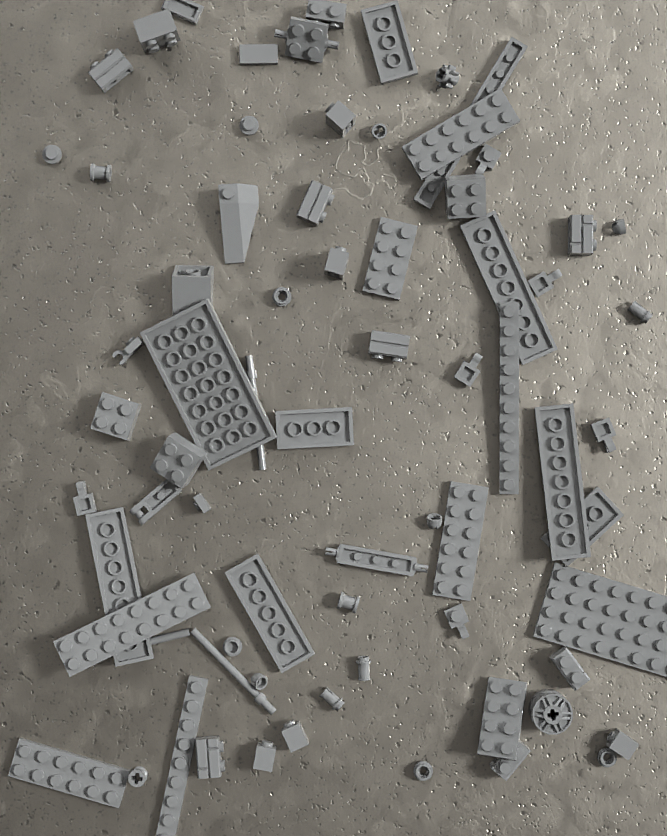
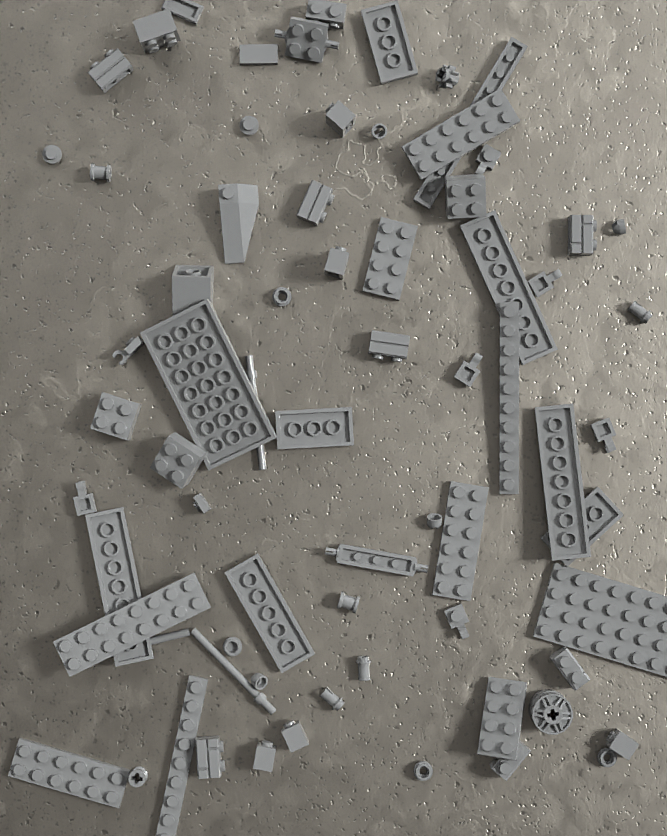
(155, 500): light grey plate -> none

